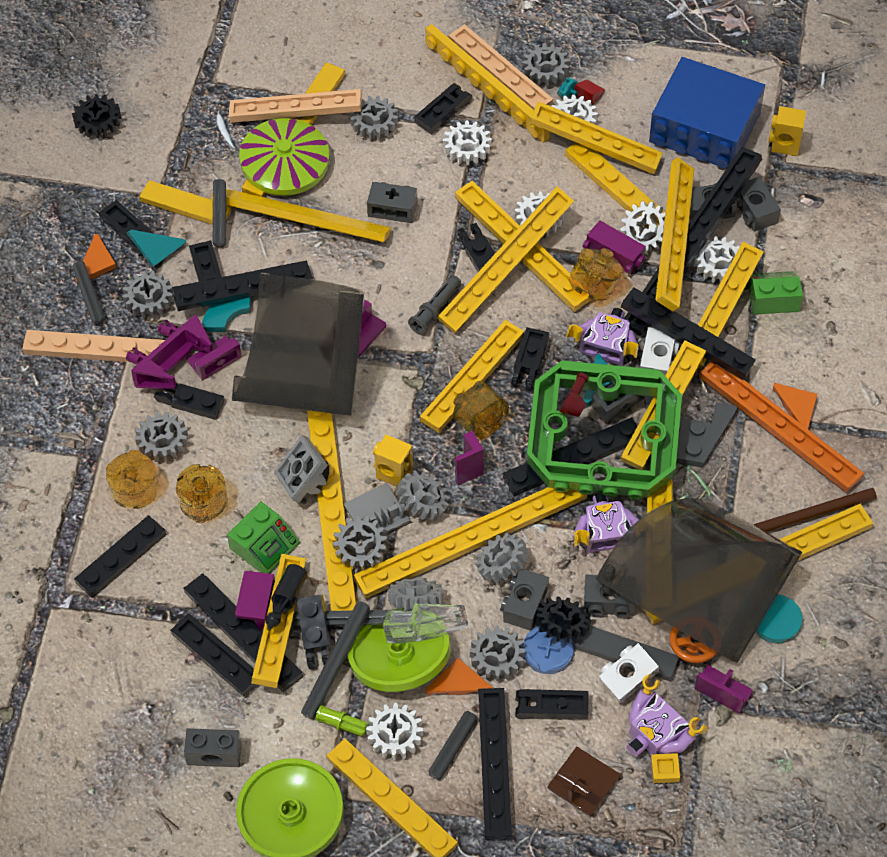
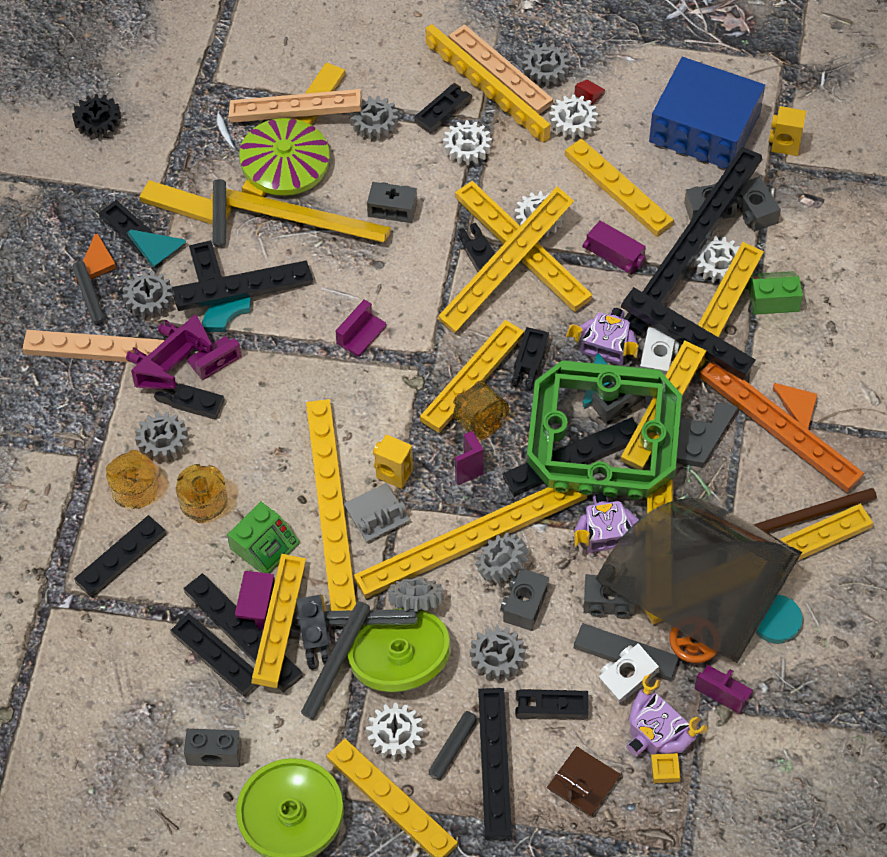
(286, 593): black wheel -> none
(303, 345): clear smoke panel -> none
(303, 469): light grey piece -> none
(341, 720): lime axle -> none
(369, 542): light grey gear -> none
(422, 495): light grey gear -> none
(424, 622): clear slope -> none
(430, 310): dark grey pin -> none
(457, 680): orange tile -> none
(546, 654): medium blue tile -> none
(562, 619): black gear -> none
(567, 88): teal piece -> none
(574, 403): dark red bar -> none
(596, 137): yellow plate -> none
(596, 273): clear yellow brick -> none
(648, 217): white gear -> none
(675, 234): yellow plate -> none

